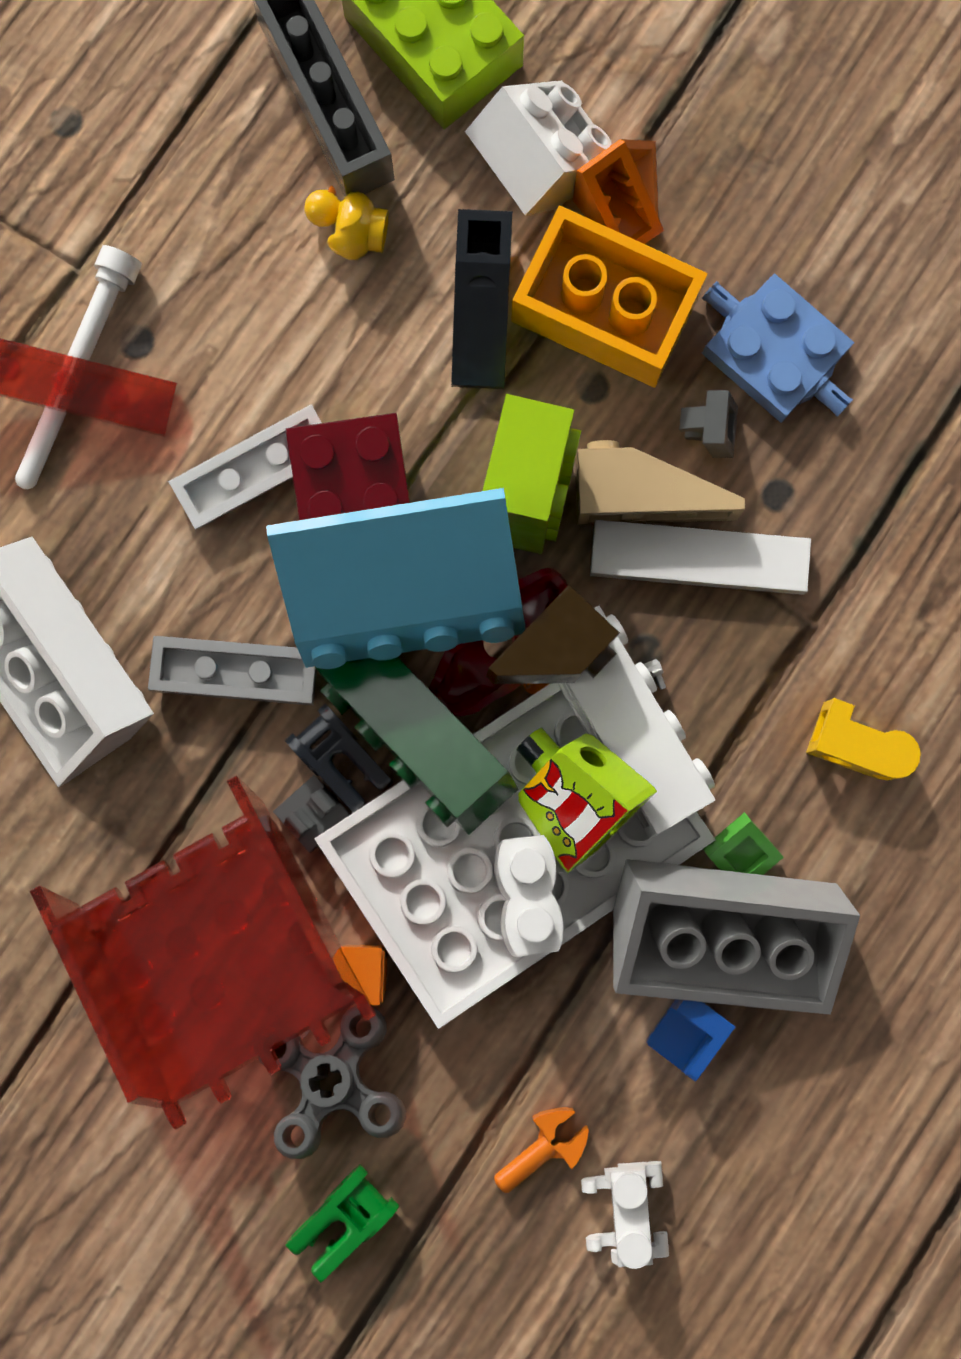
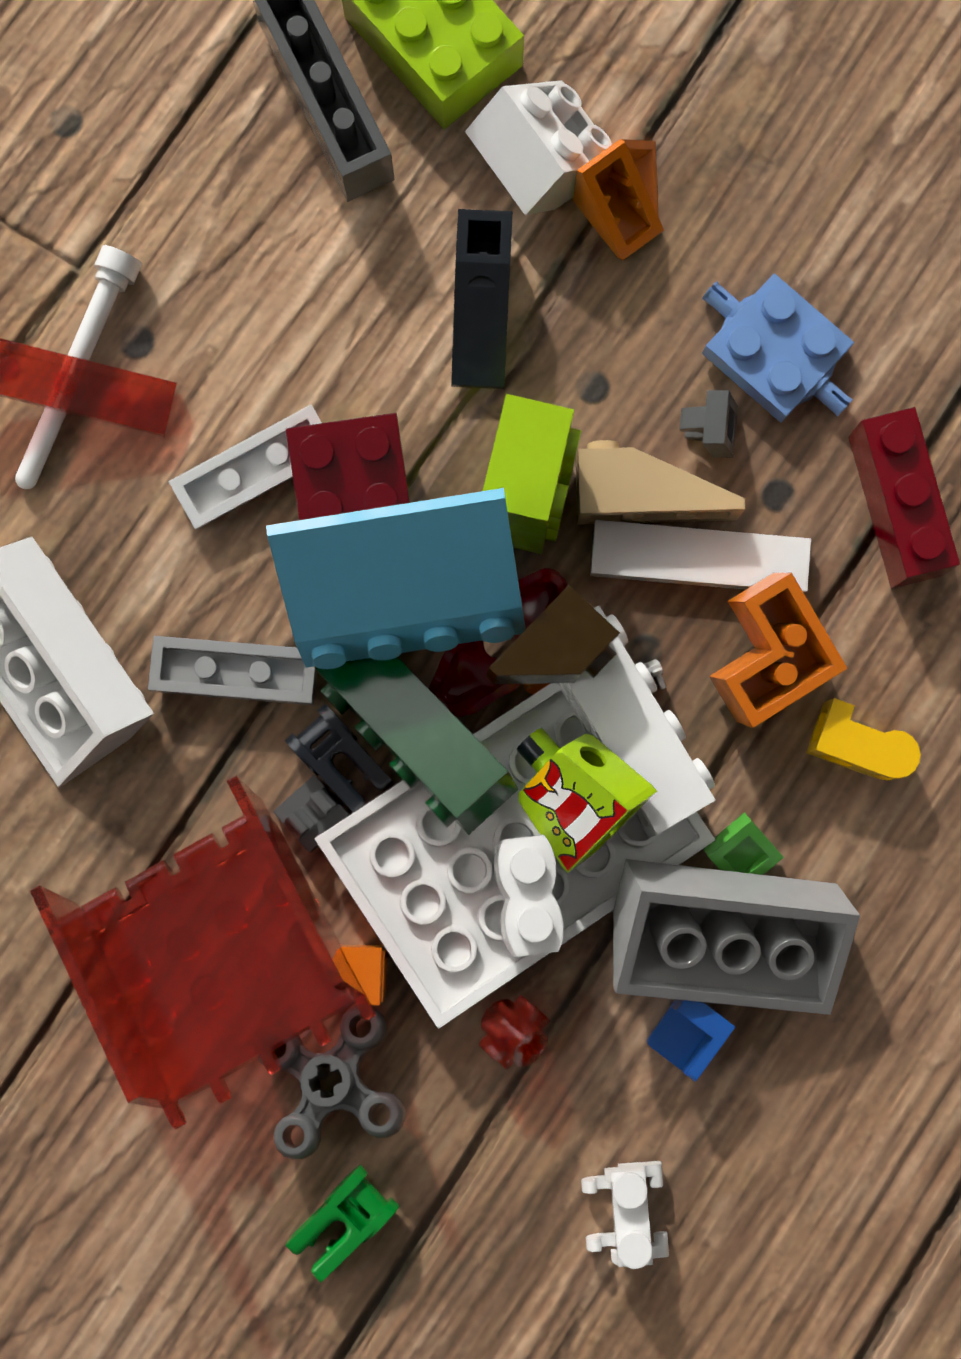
(358, 222): yellow animal -> none
(514, 1032): none -> clear red gear
(543, 1149): orange bar -> none
(607, 296): light orange brick -> none
(788, 656): none -> orange brick
(903, 498): none -> dark red brick

